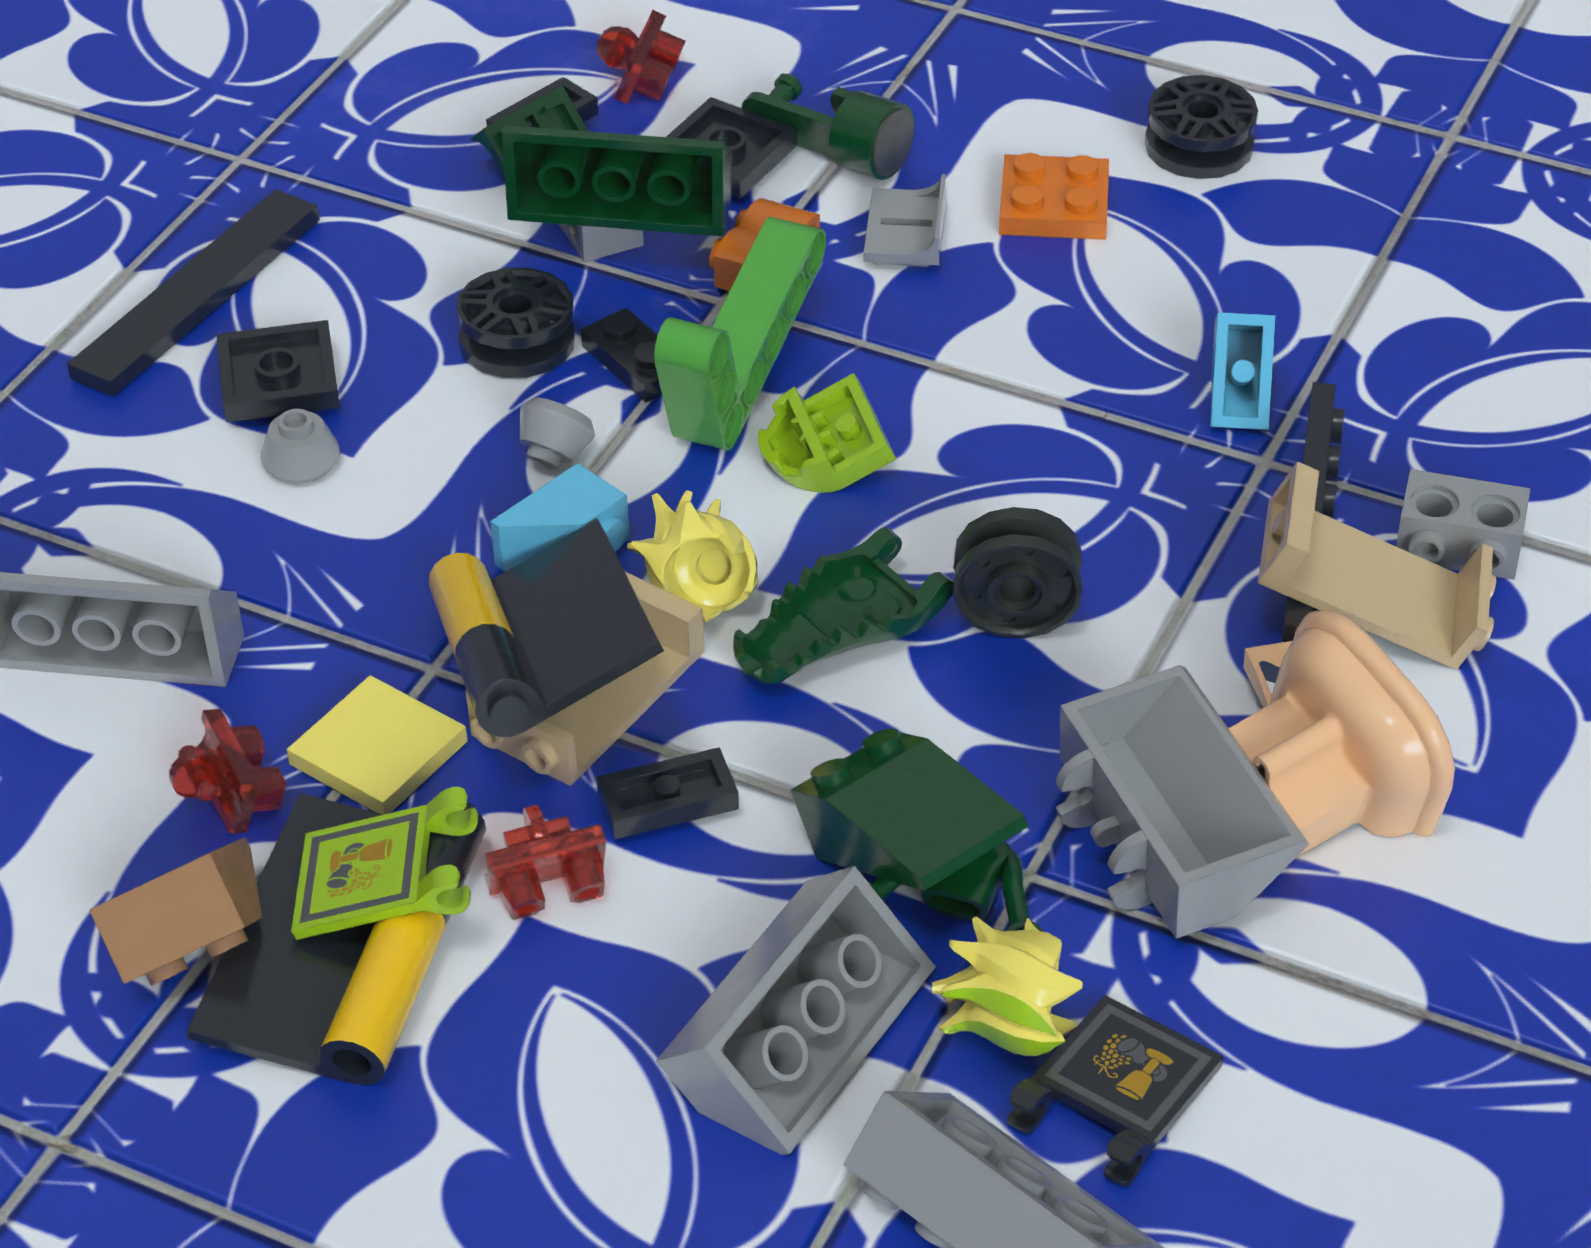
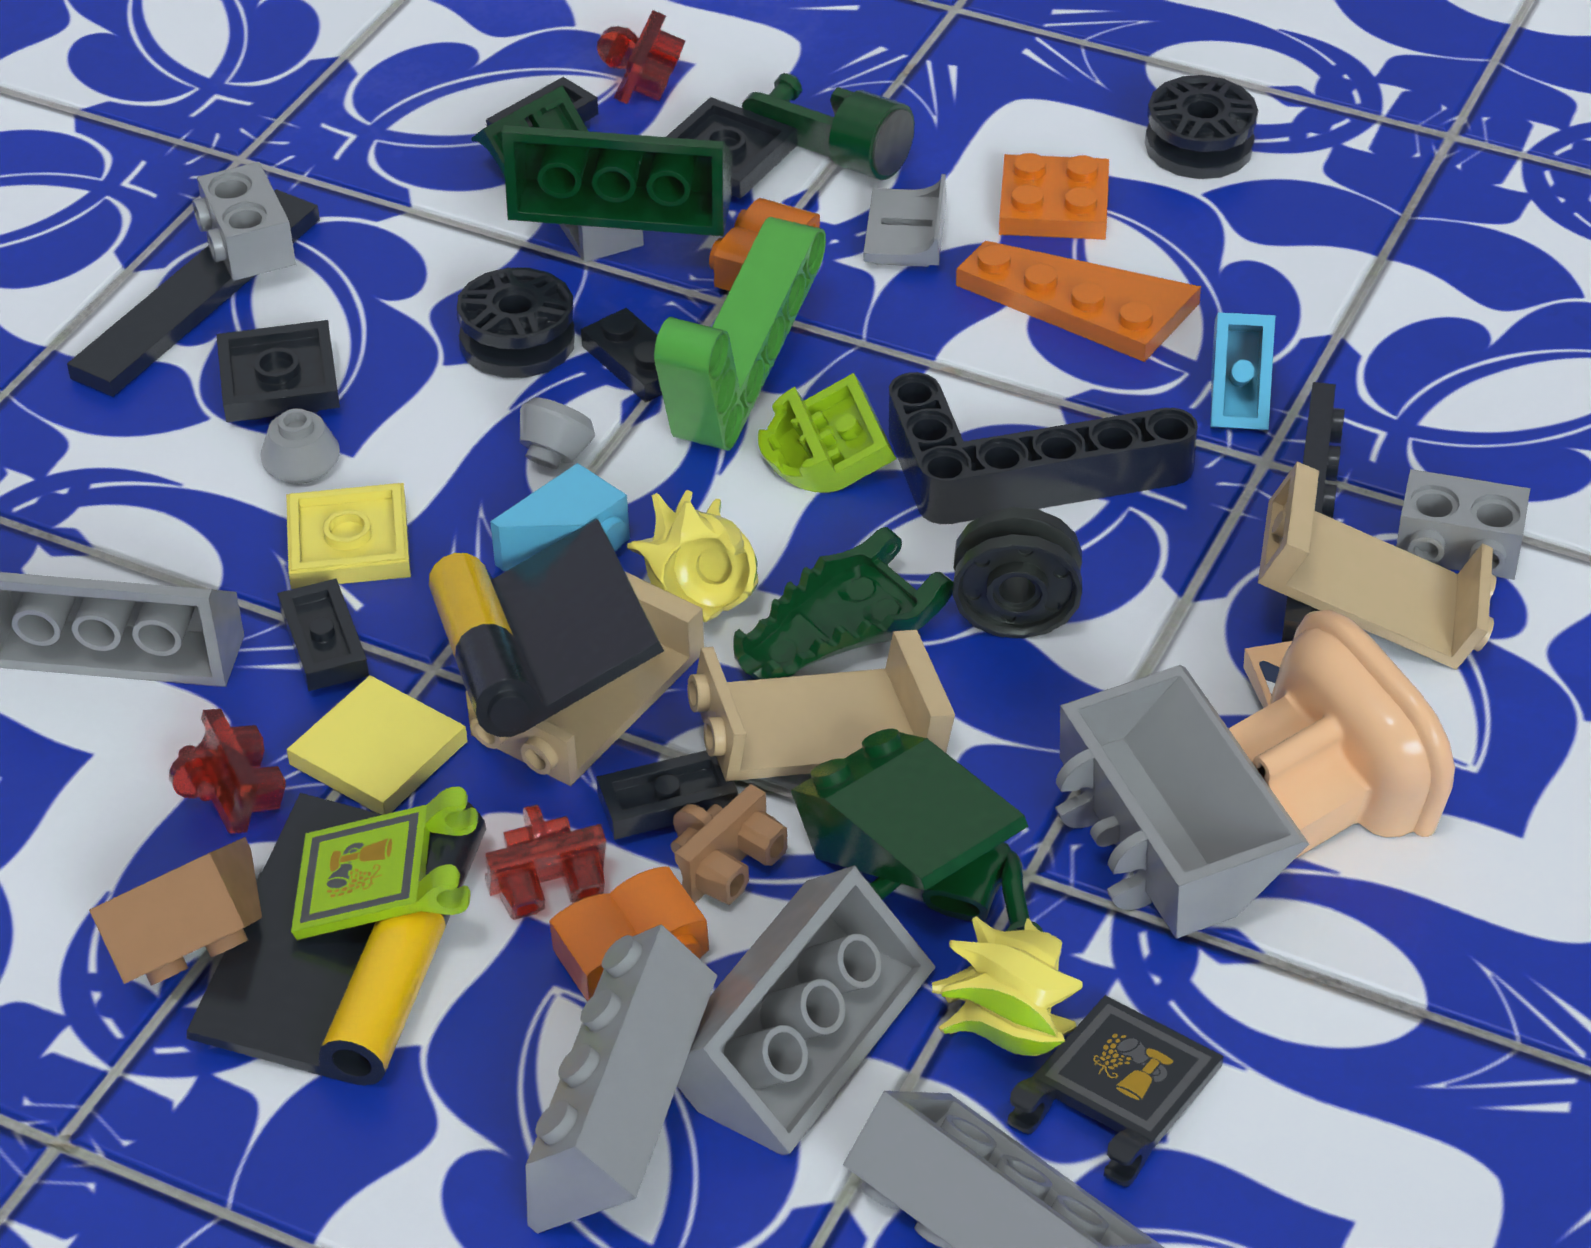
(244, 221): none -> light grey brick
(323, 634): none -> black plate
(348, 535): none -> light yellow tile
(617, 1079): none -> light grey slope
(642, 902): none -> orange brick
(718, 839): none -> medium nougat hips
(805, 720): none -> tan panel
(1030, 468): none -> black beam
(1089, 299): none -> orange wing

